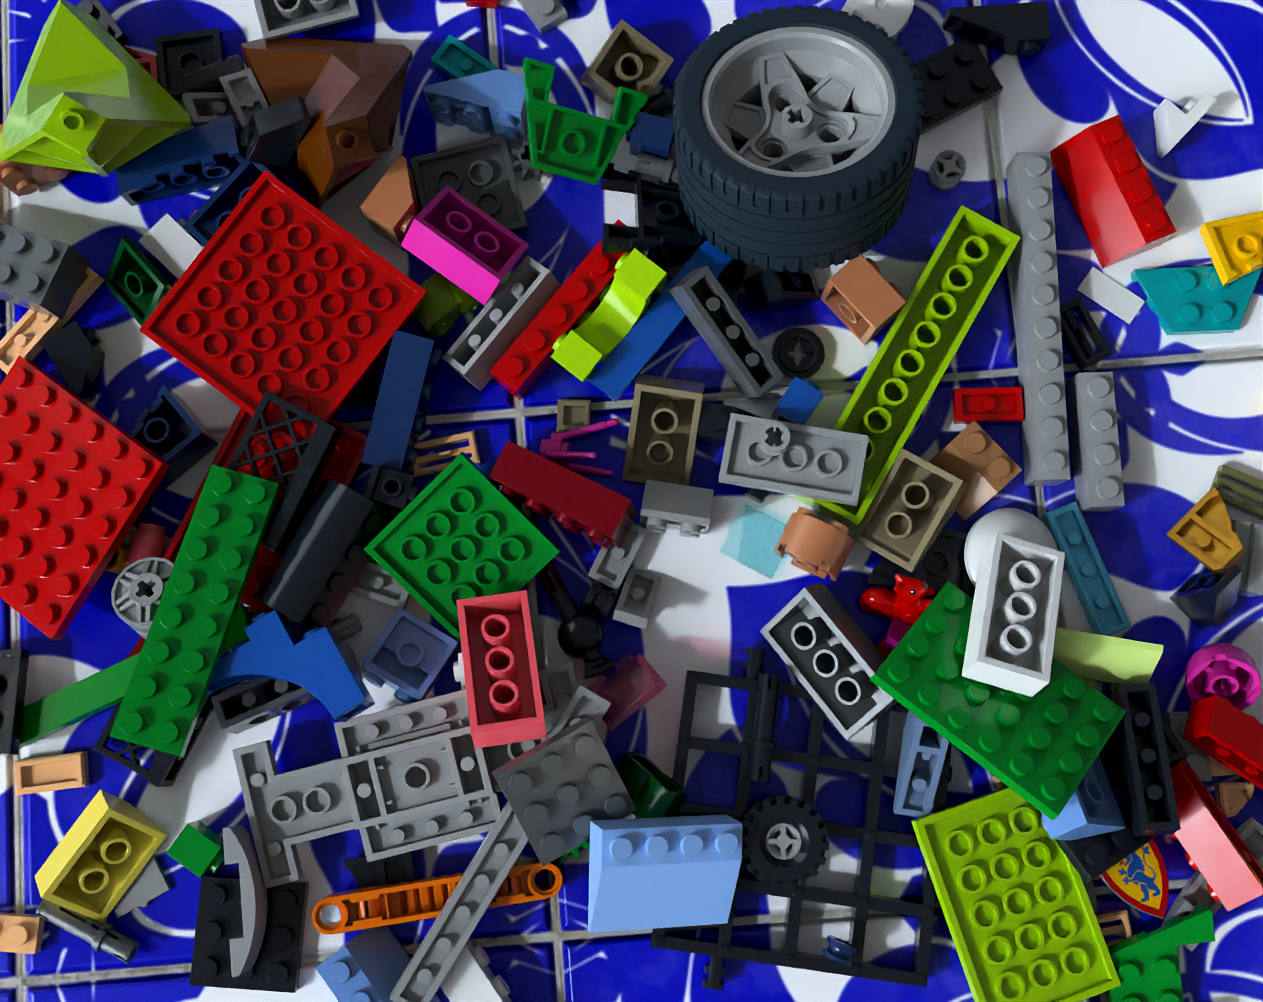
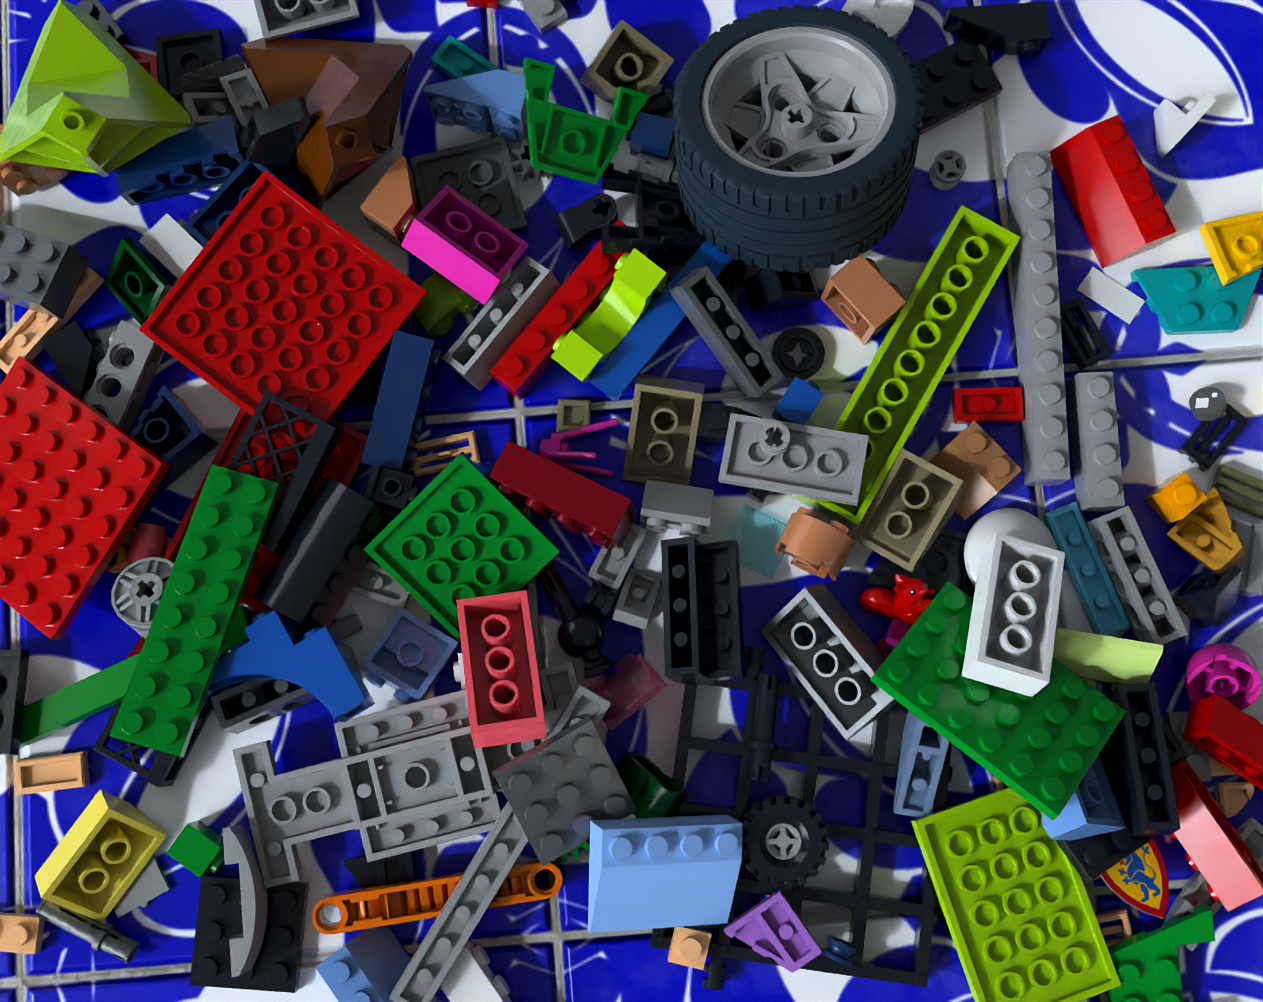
(134, 378): none -> light grey brick
(583, 223): none -> black piece
(689, 947): none -> light nougat plate
(702, 611): none -> black brick
(776, 932): none -> medium lavender wing
(1136, 577): none -> light grey brick
(1175, 498): none -> light orange brick
(1195, 455): none -> black tile
(1207, 404): none -> dark grey tile

